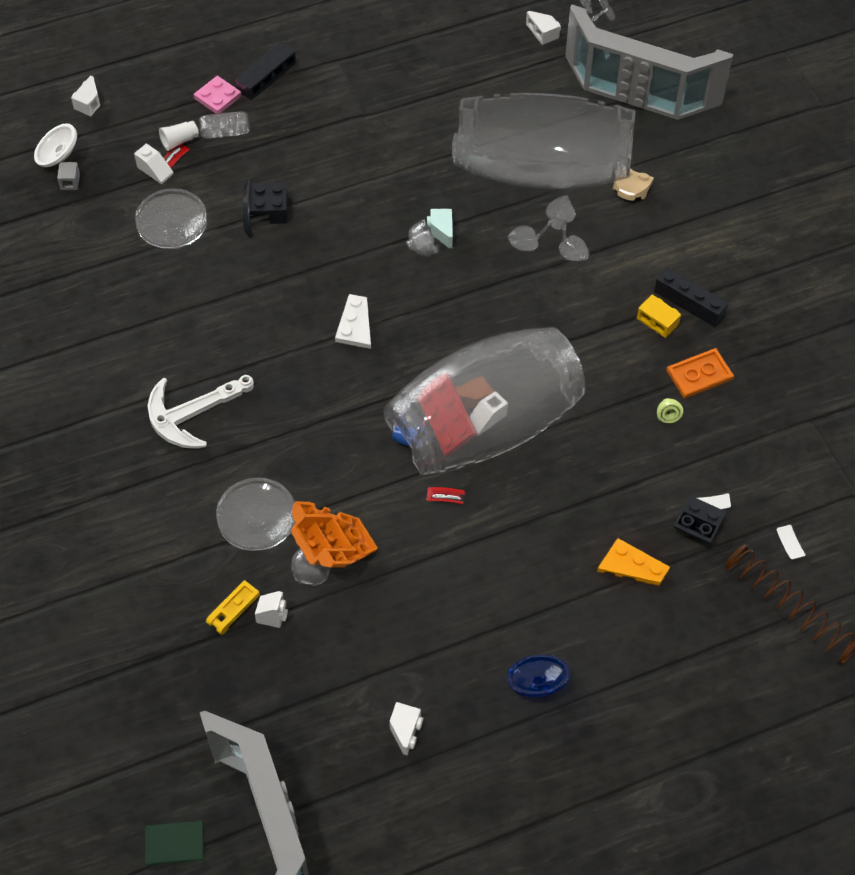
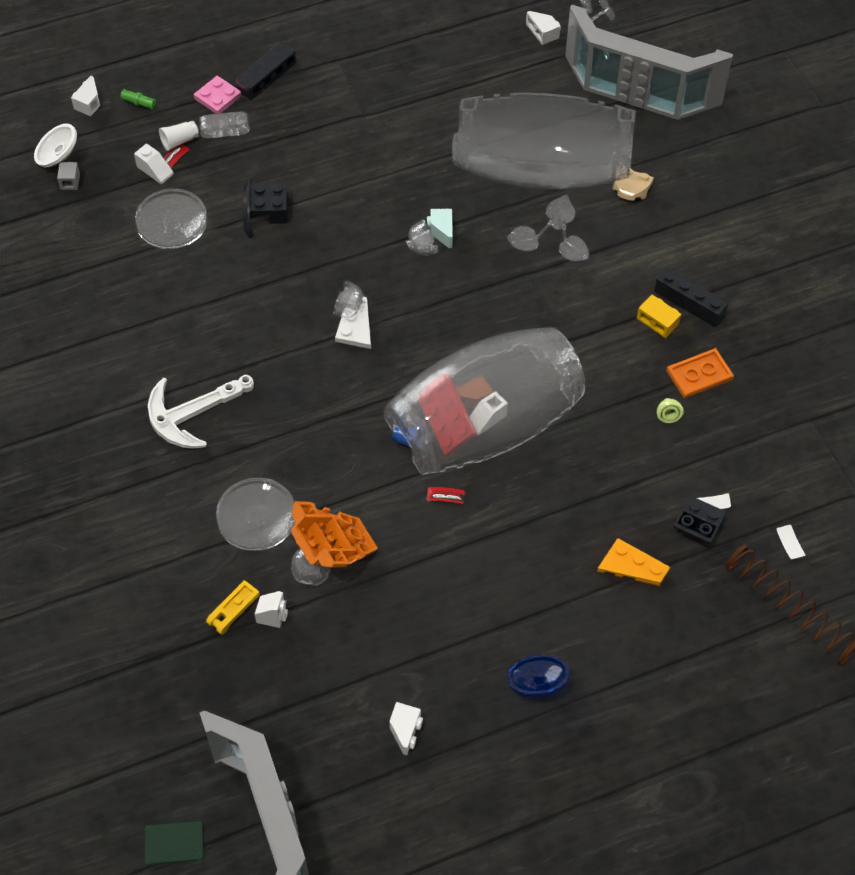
(138, 99): none -> bright green pin
(349, 301): none -> clear cylinder

